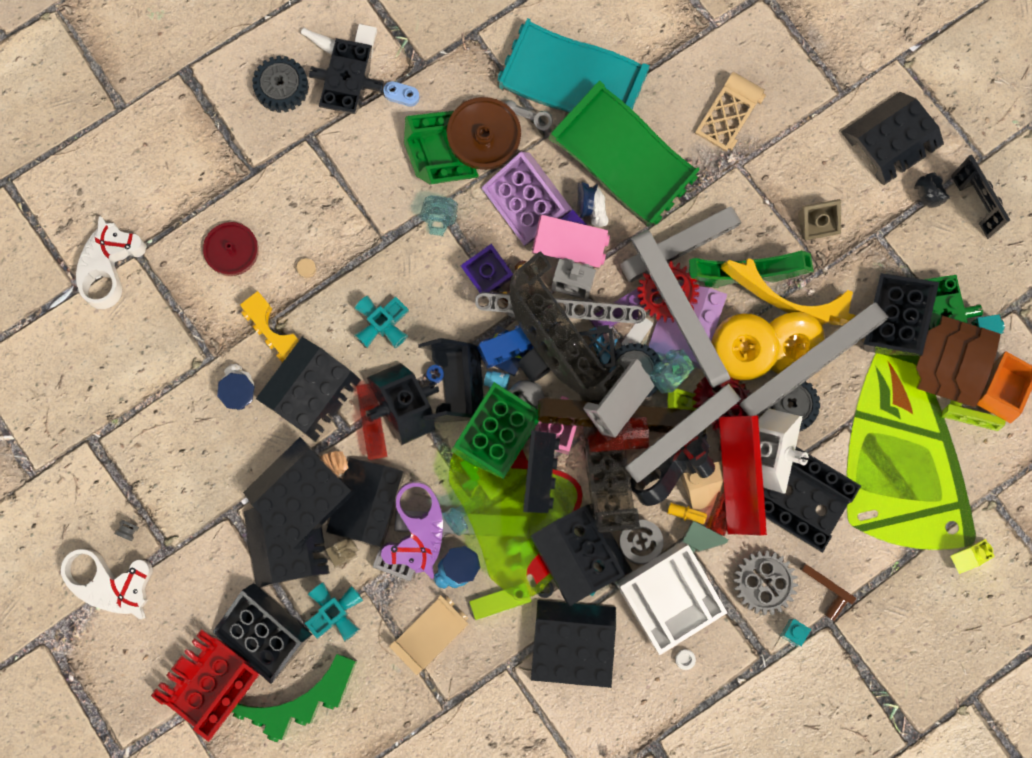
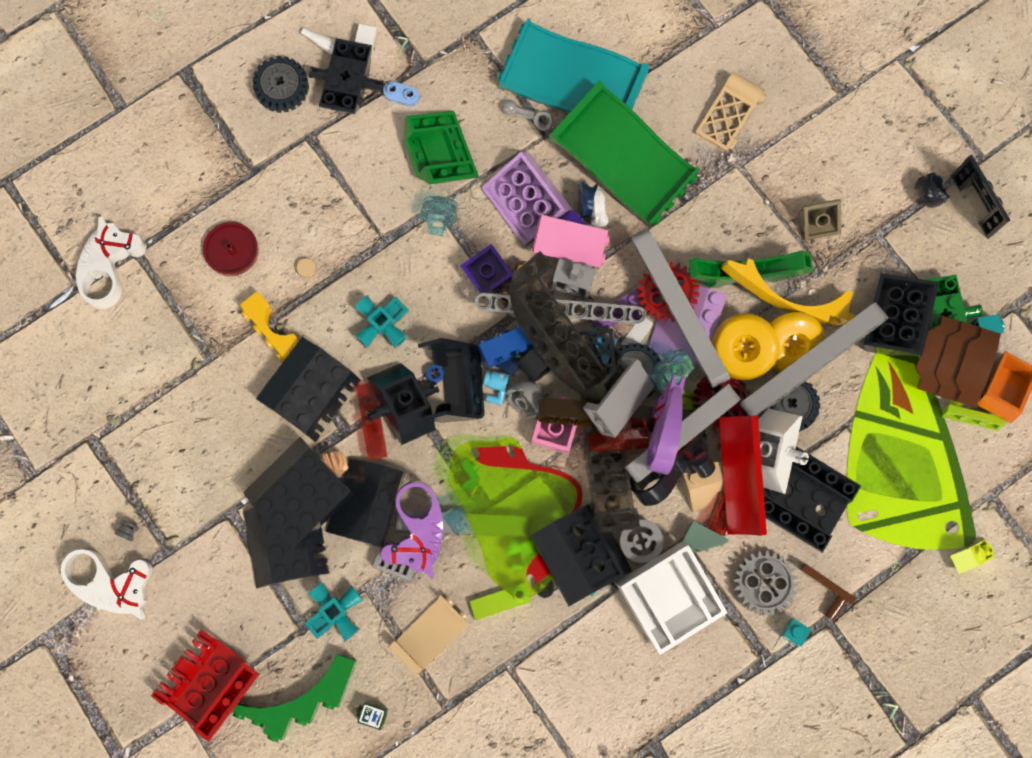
(236, 388): dark blue piece -> none
(262, 632): black slope -> none
(342, 552): dark tan brick -> none
(372, 715): none -> brick
(457, 568): dark blue piece -> none
(484, 133): reddish brown dish -> none
(497, 431): green slope -> none
(539, 472): black slope -> none
(574, 644): black slope -> none
(667, 430): none -> medium lavender animal
(685, 659): white tile -> none
(686, 241): light grey beam -> none
(687, 513): yellow axle -> none
(895, 135): black slope -> none

